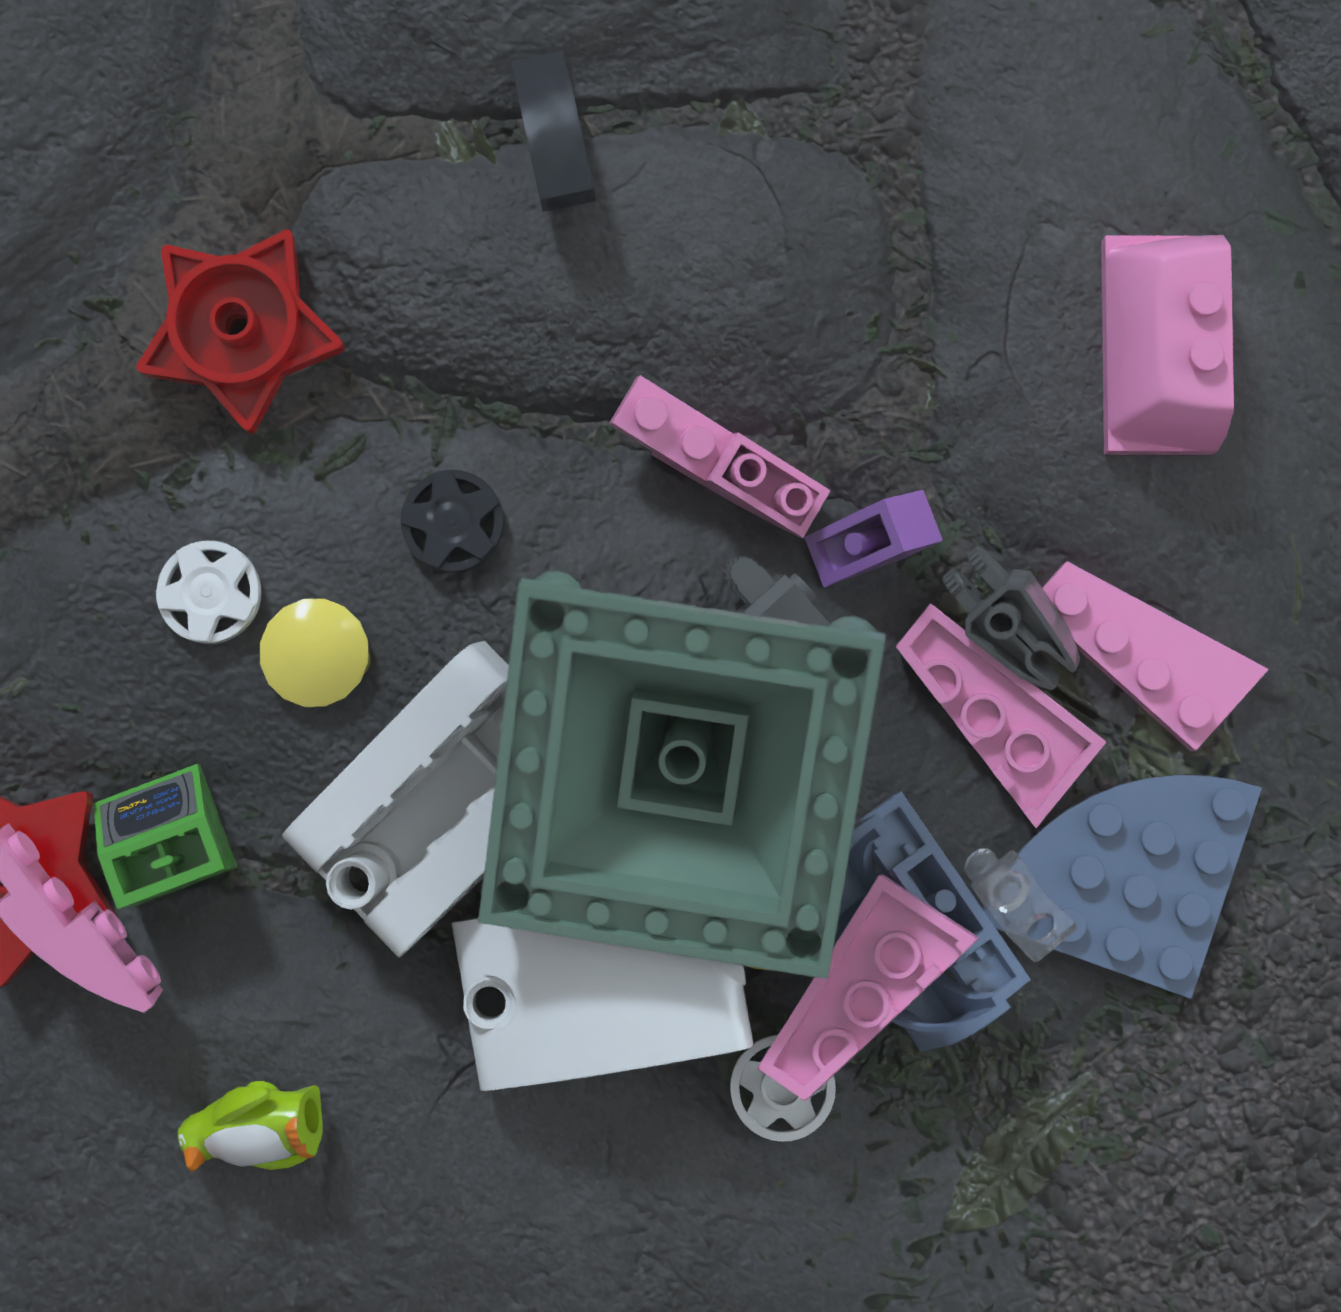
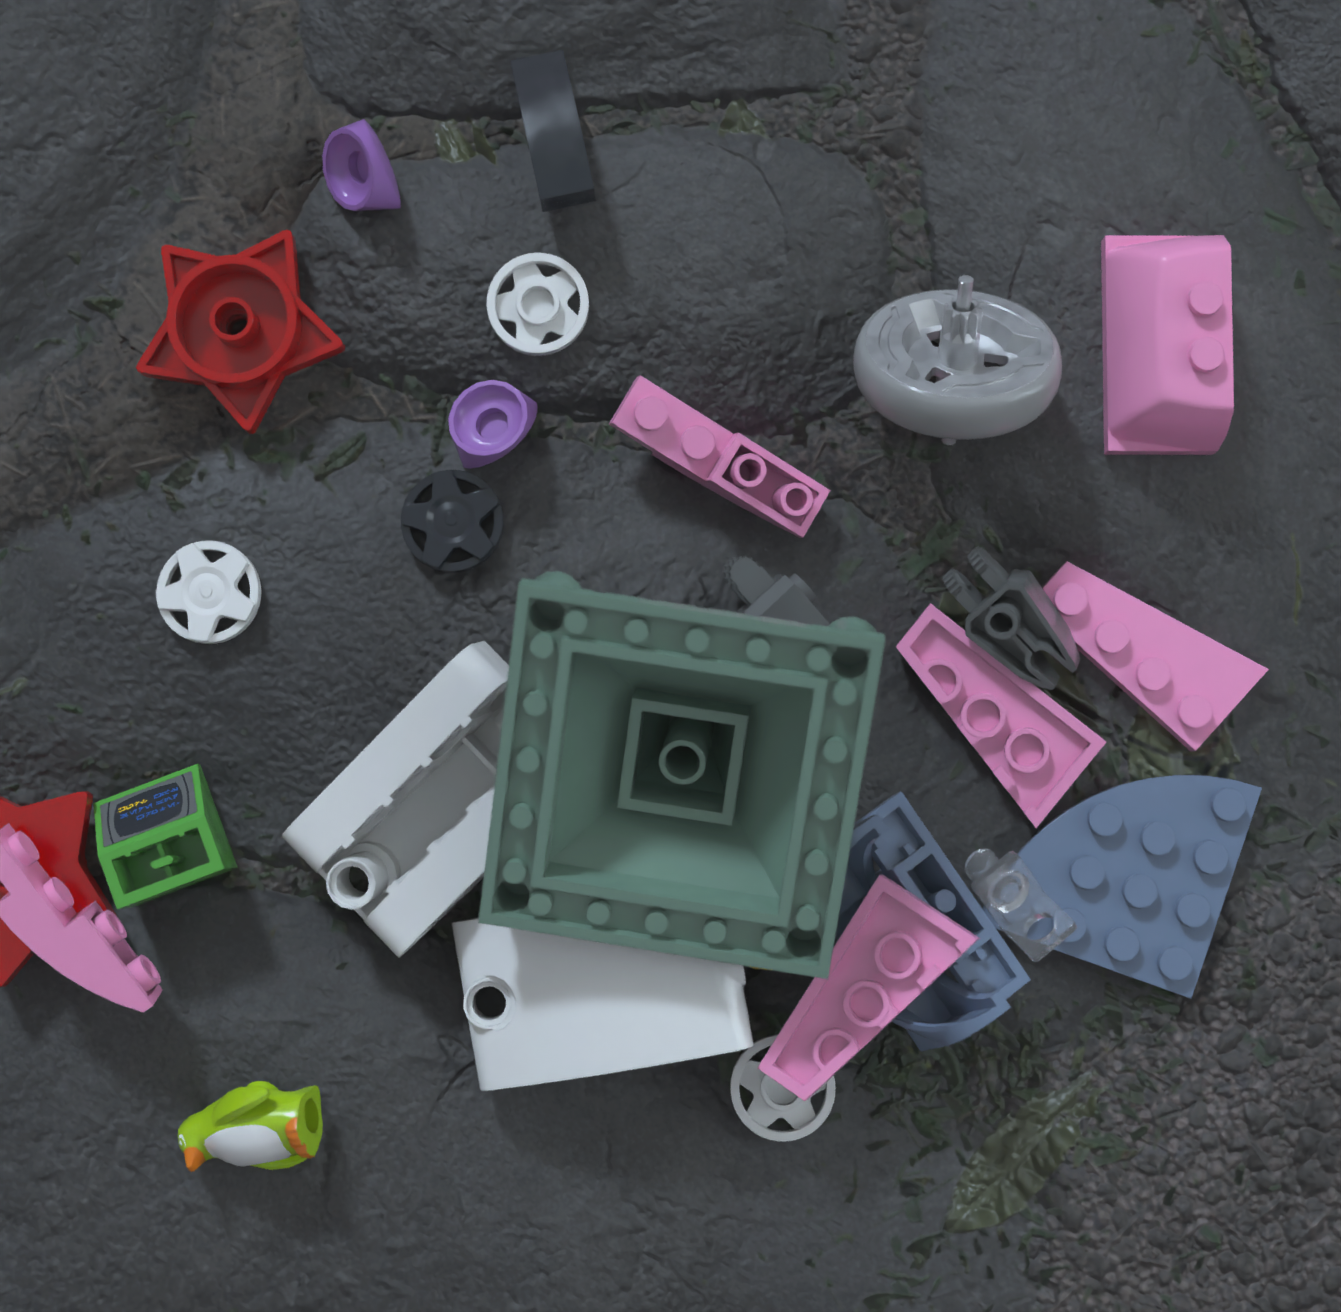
(314, 652): light yellow dish -> none
(359, 169): none -> medium lavender piece
(489, 421): none -> medium lavender piece
(538, 304): none -> white wheel
(873, 537): medium lavender slope -> none
(968, 399): none -> flat silver wheel

